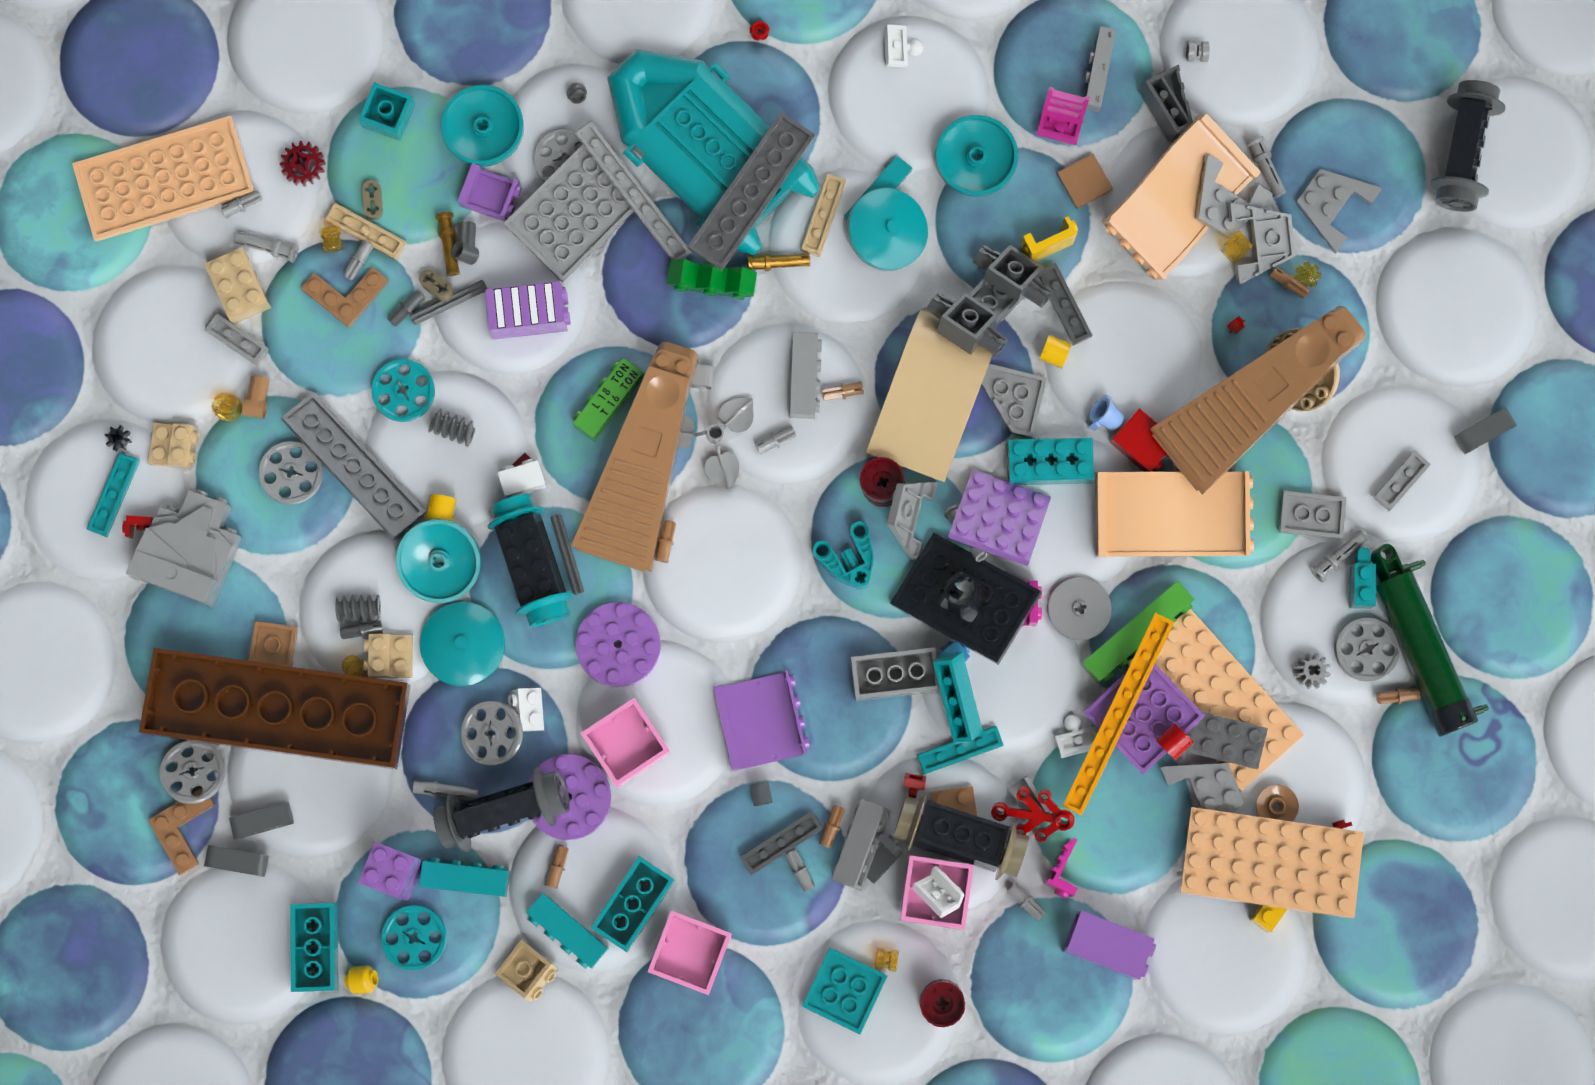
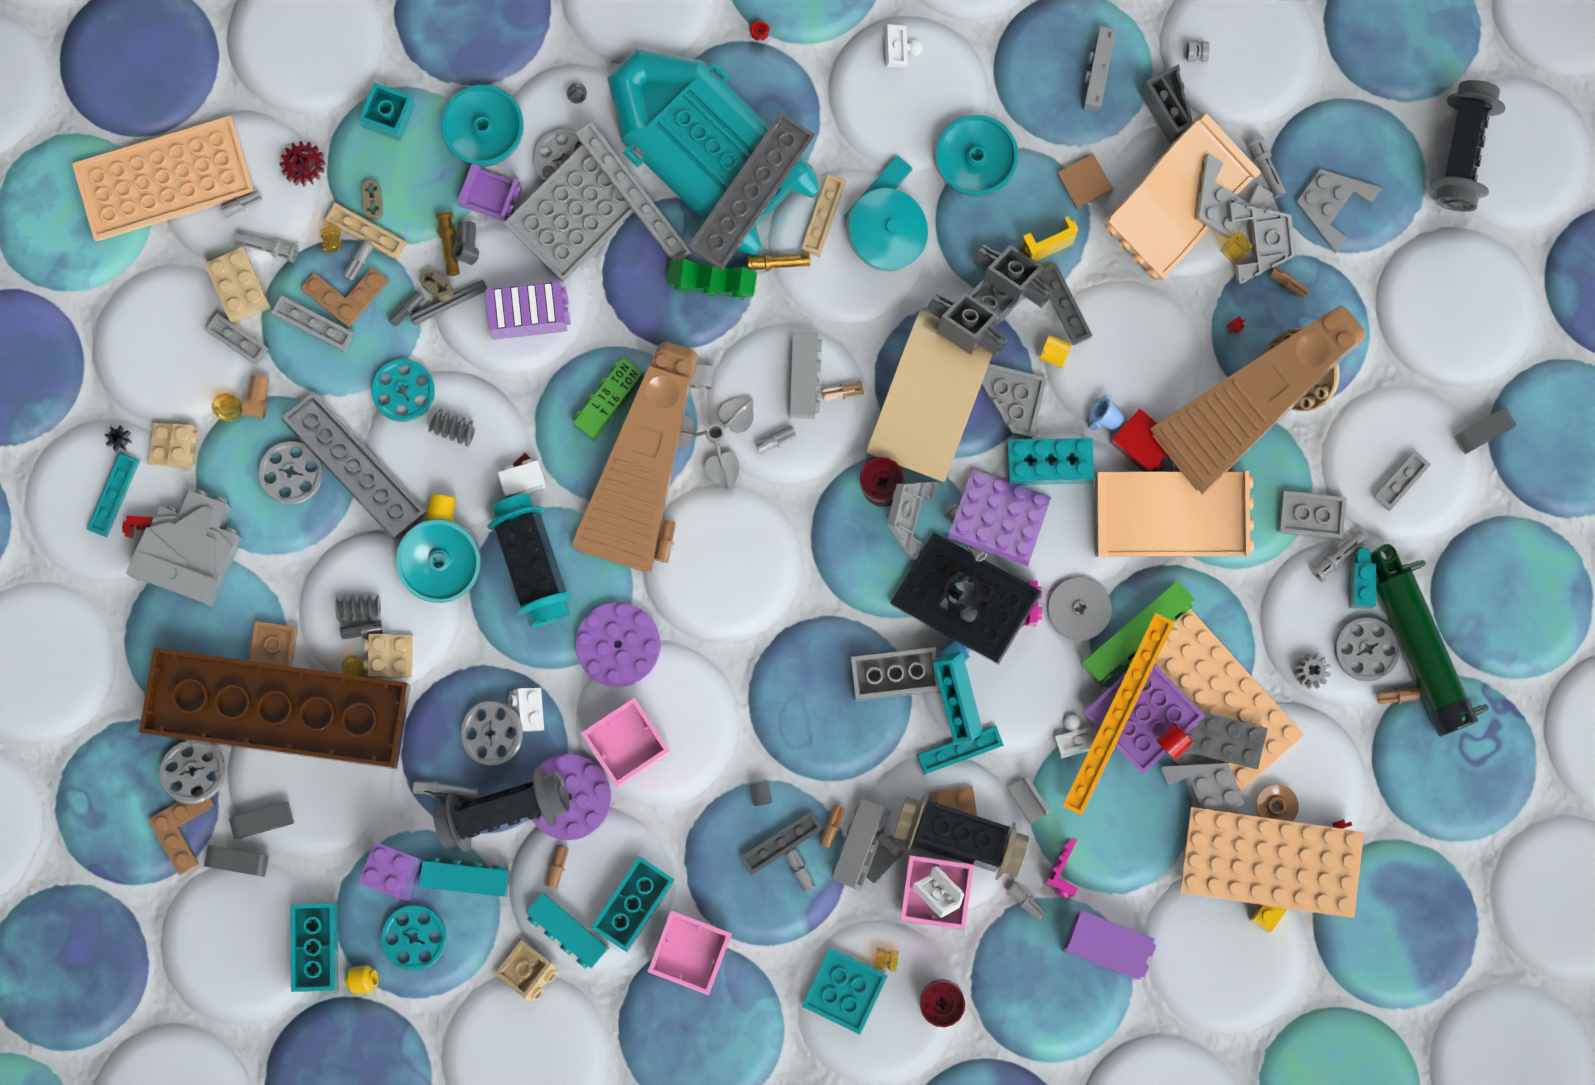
(313, 323): none -> light grey plate
(462, 644): teal dish -> none
(567, 554): dark grey axle -> none
(761, 721): medium lavender panel -> none
(834, 567): teal connector -> none
(914, 783): red tile -> none
(1035, 814): red plant -> none
(1062, 116): dark pink plate -> none
(1308, 274): clear yellow plant -> none

